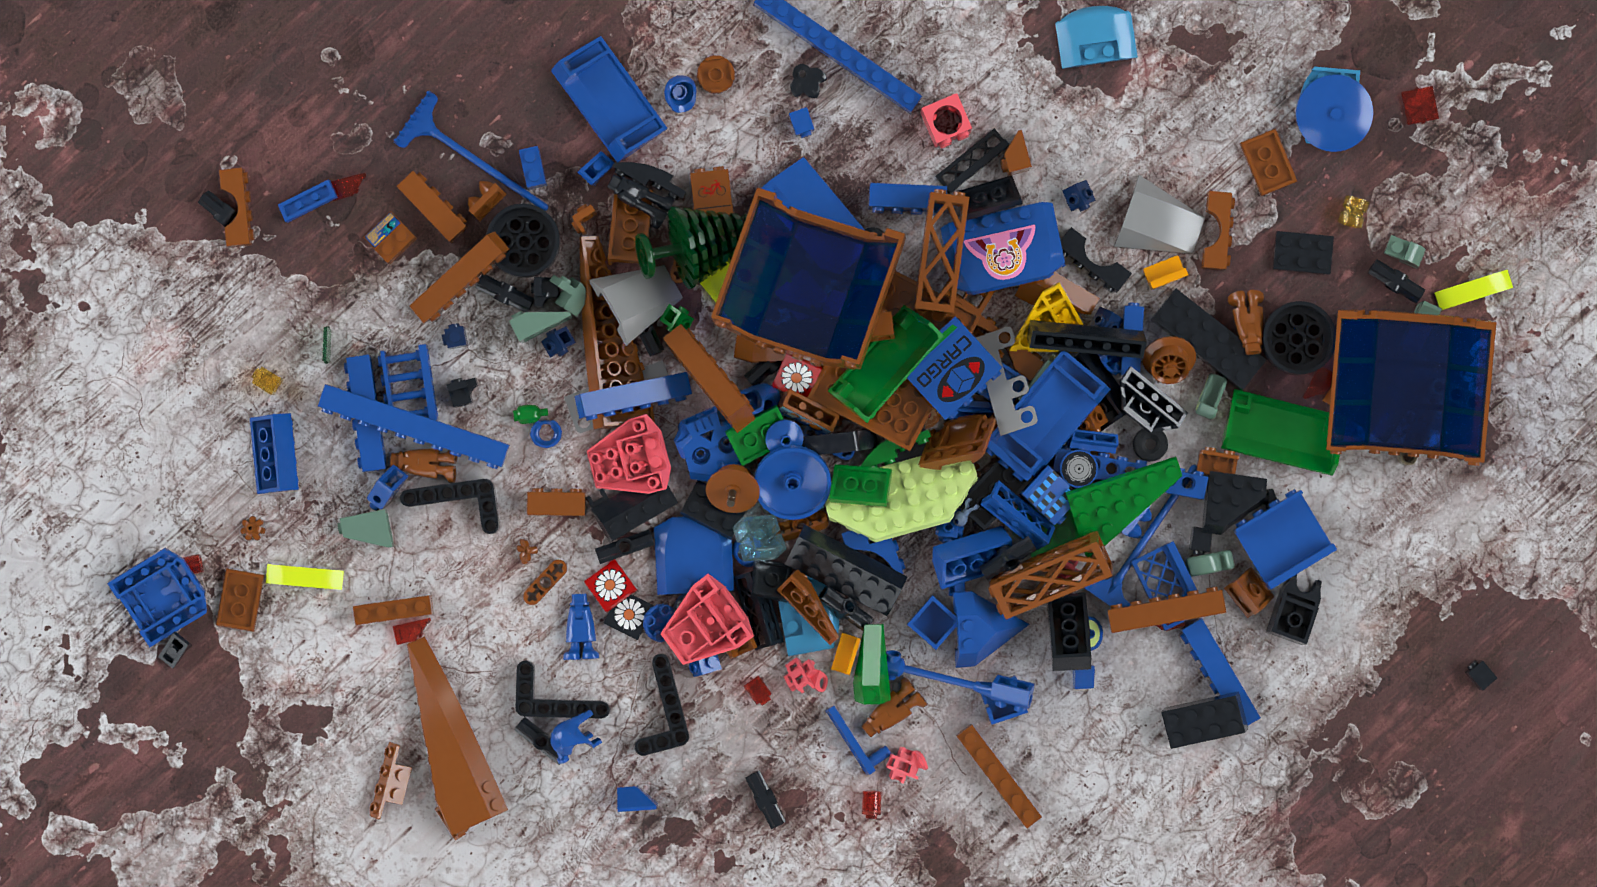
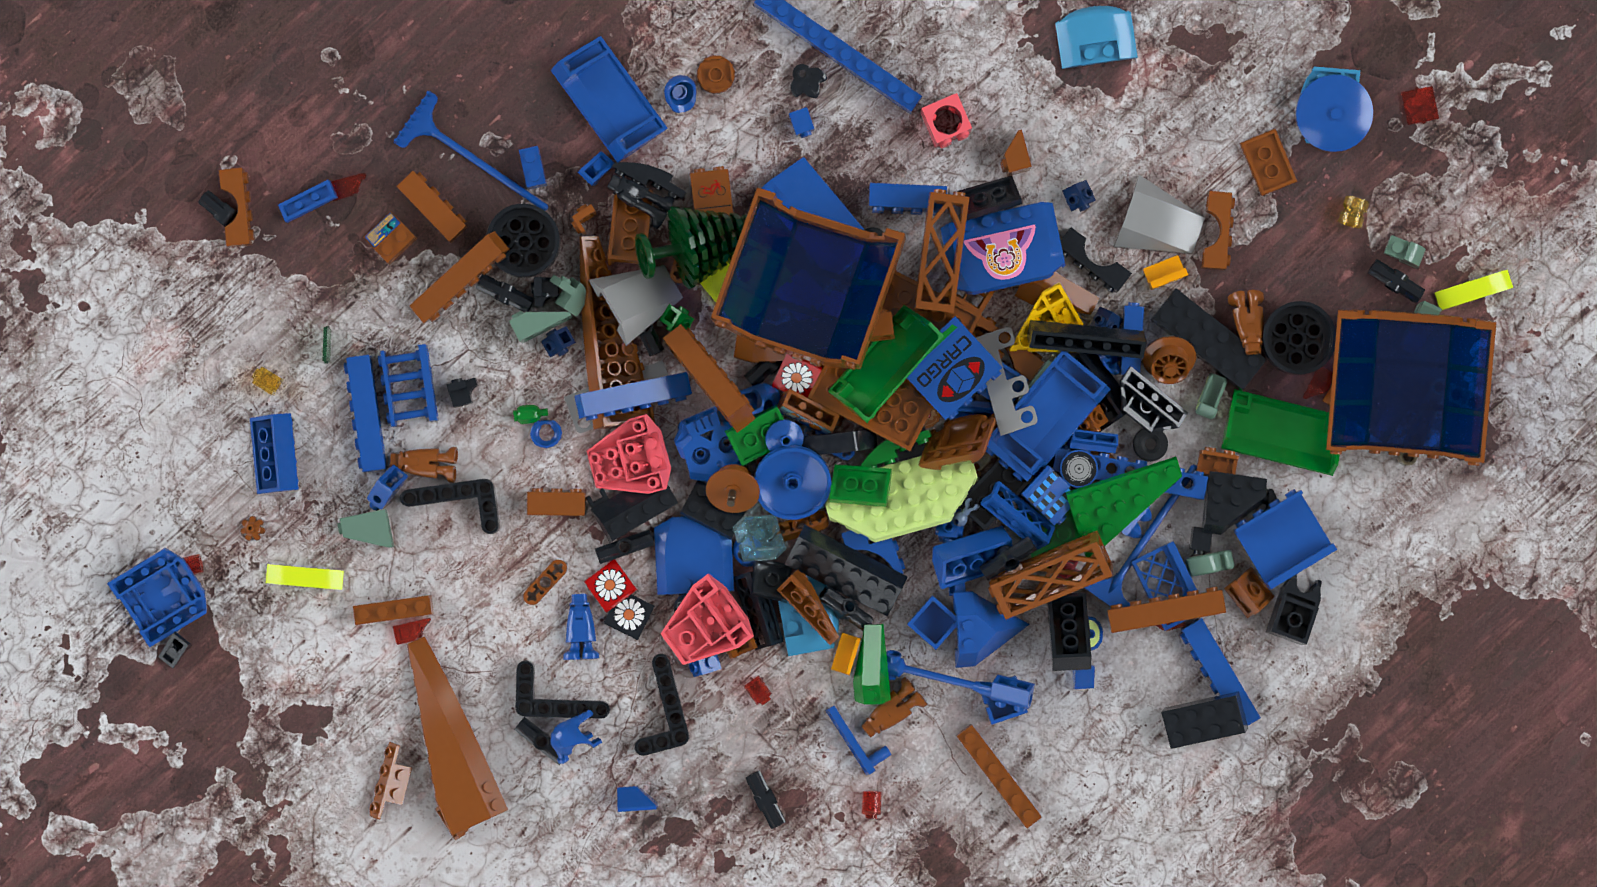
(240, 600): dark orange tile -> none
(413, 425): blue brick -> none
(455, 336): dark blue brick -> none
(491, 197): dark orange tile -> none
(526, 551): dark orange plant -> none
(656, 620): blue dish -> none
(811, 677): coral piece -> none
(902, 761): coral piece -> none
(979, 163): black fence -> none
(1303, 252): black plate -> none
(1480, 674): black brick -> none

